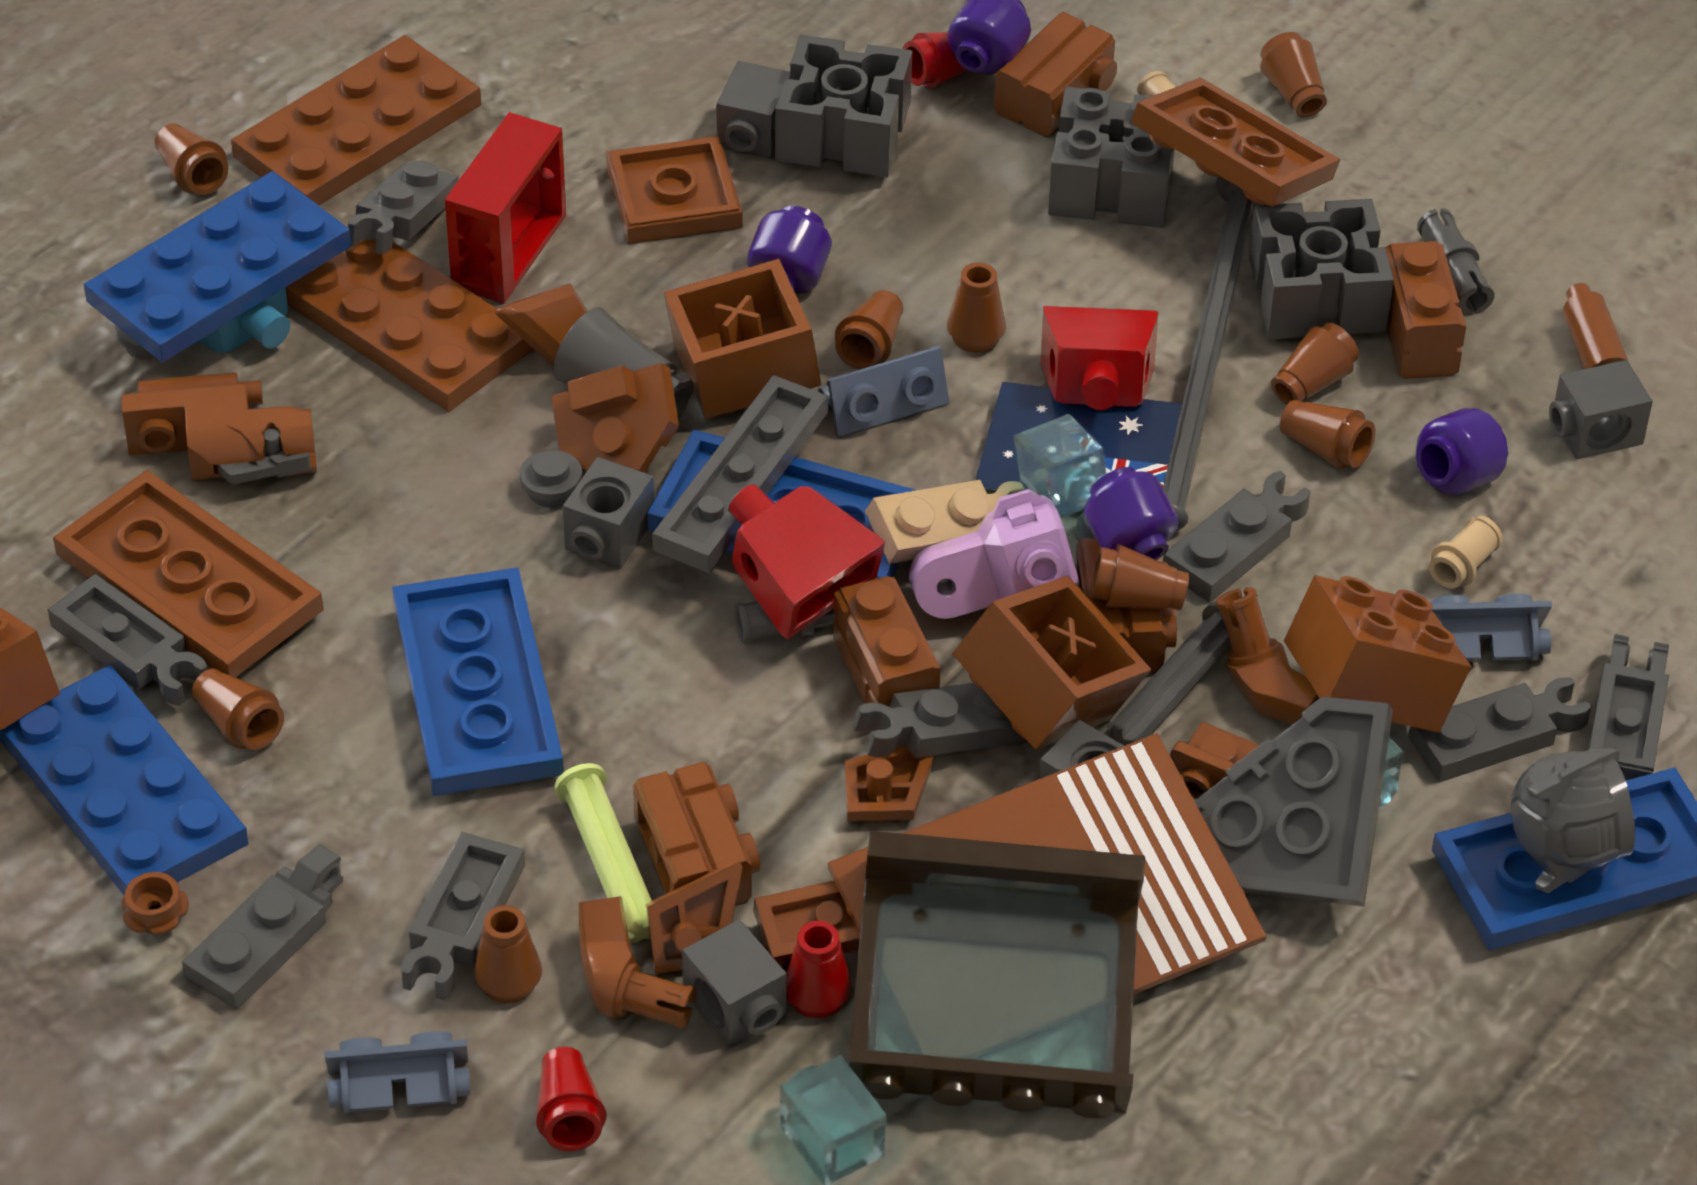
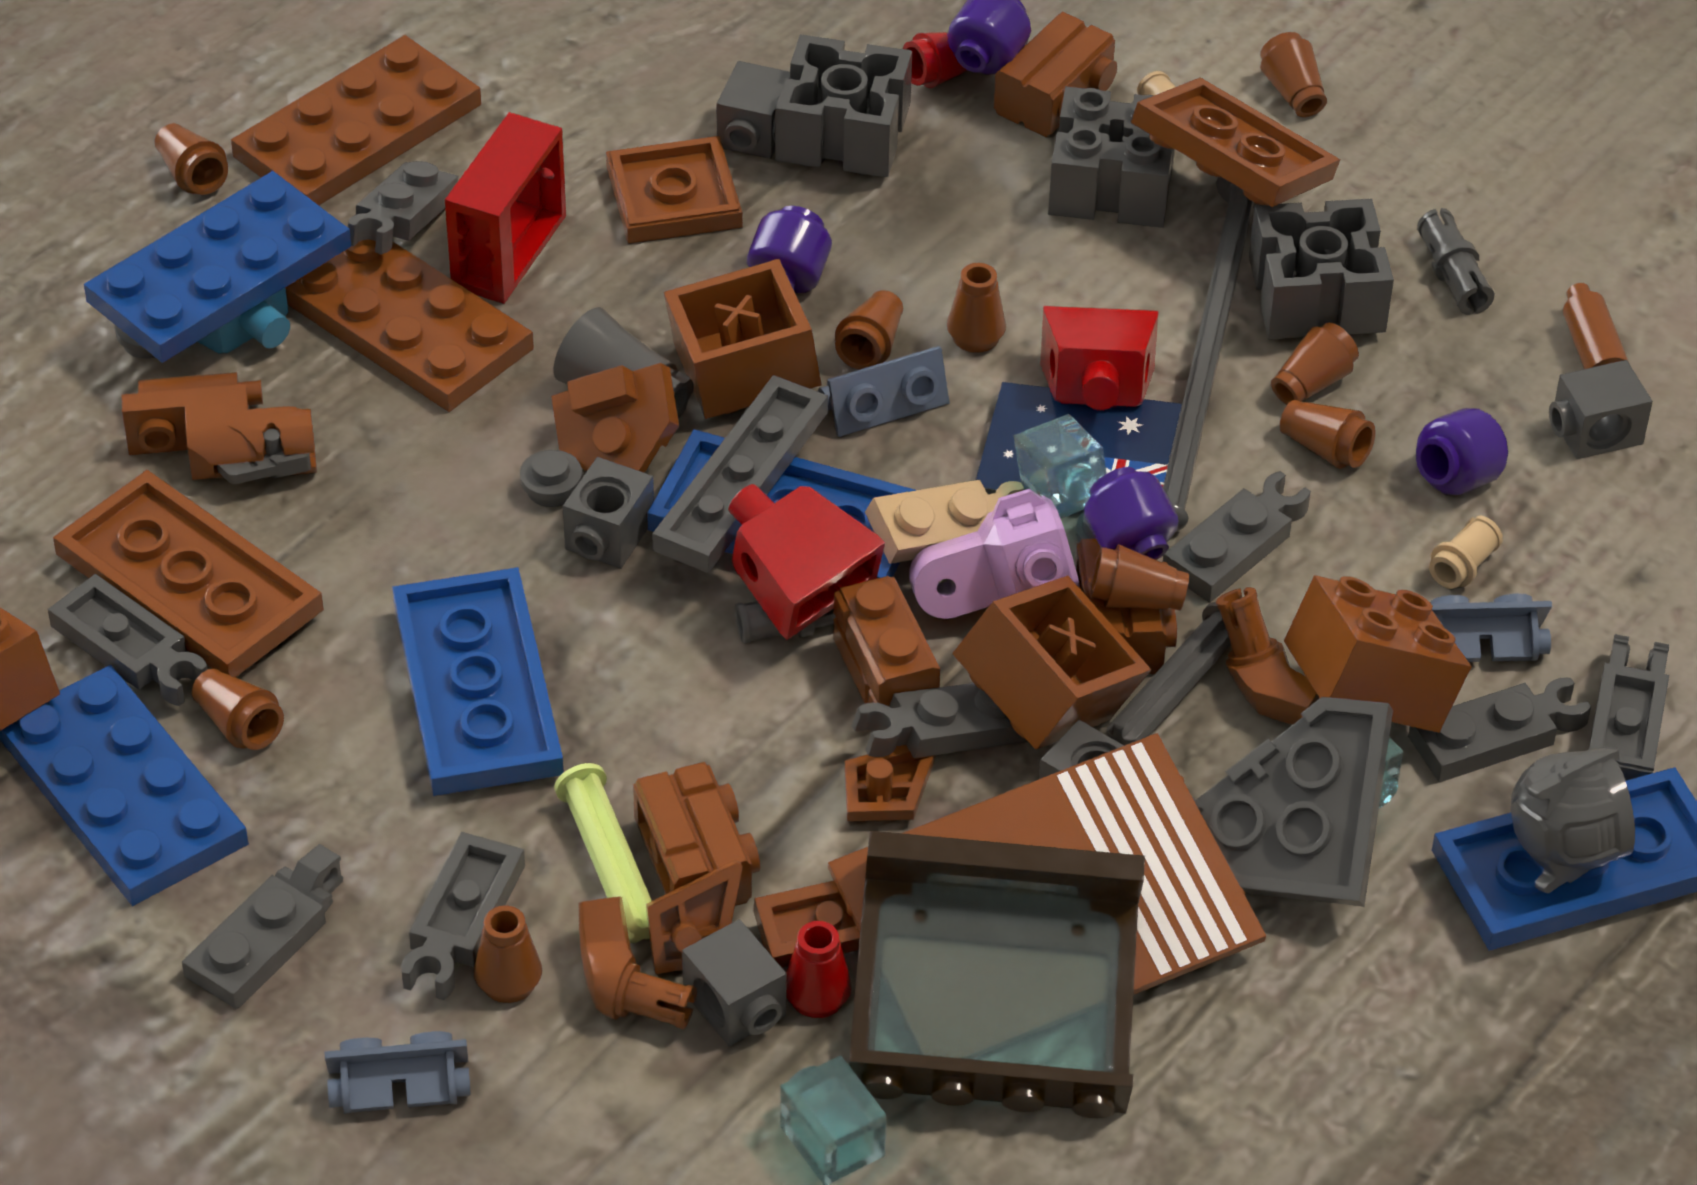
(151, 891): dark orange plate -> none
(544, 318): dark orange piece -> none
(568, 1102): red cone -> none
(1208, 757): dark orange bracket -> none
(1424, 311): dark orange brick -> none

